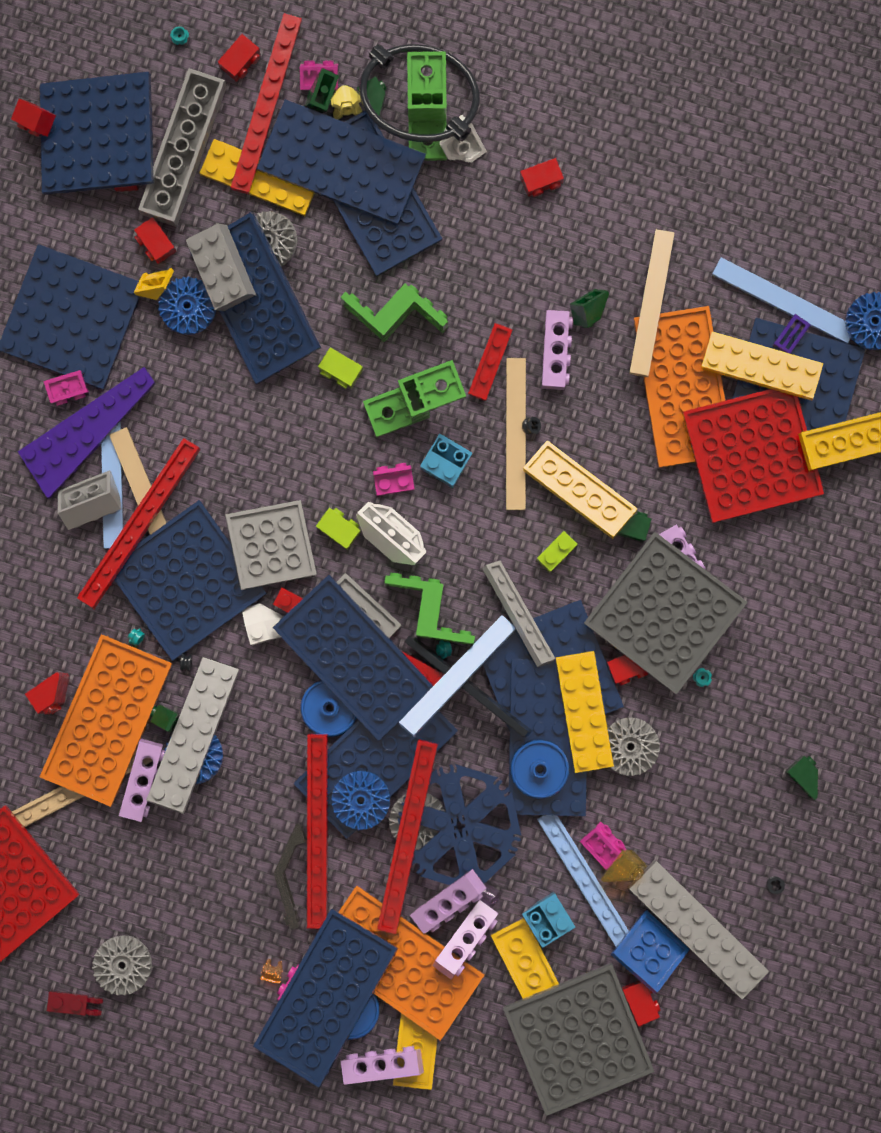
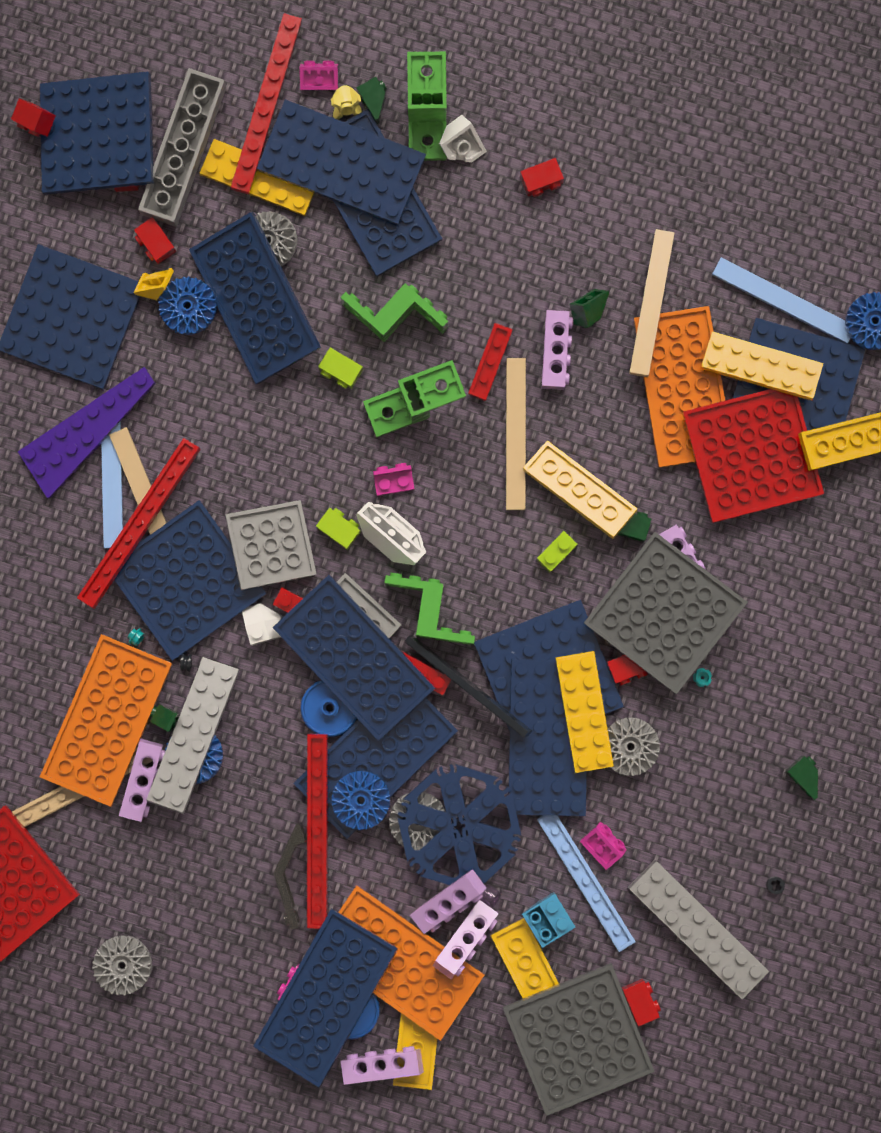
(49, 694): red slope -> none
(65, 387): dark pink bracket -> none
(72, 1003): dark red hinge -> none
(88, 500): light grey slope -> none
(179, 31): teal plate -> none
(220, 267): light grey brick -> none
(239, 58): red brick -> none
(272, 973): clear orange tile -> none
(321, 91): dark green slope -> none
(407, 836): red plate -> none
(443, 649): teal plate -> none
(446, 460): dark azure slope -> none
(456, 127): black piece -> none
(457, 676): light blue tile -> none
(518, 613): light grey plate -> none
(530, 429): black bush -> none
(554, 771): blue wheel -> none
(626, 867): clear yellow slope -> none
(650, 952): blue plate -> none
(801, 321): dark purple tile -> none

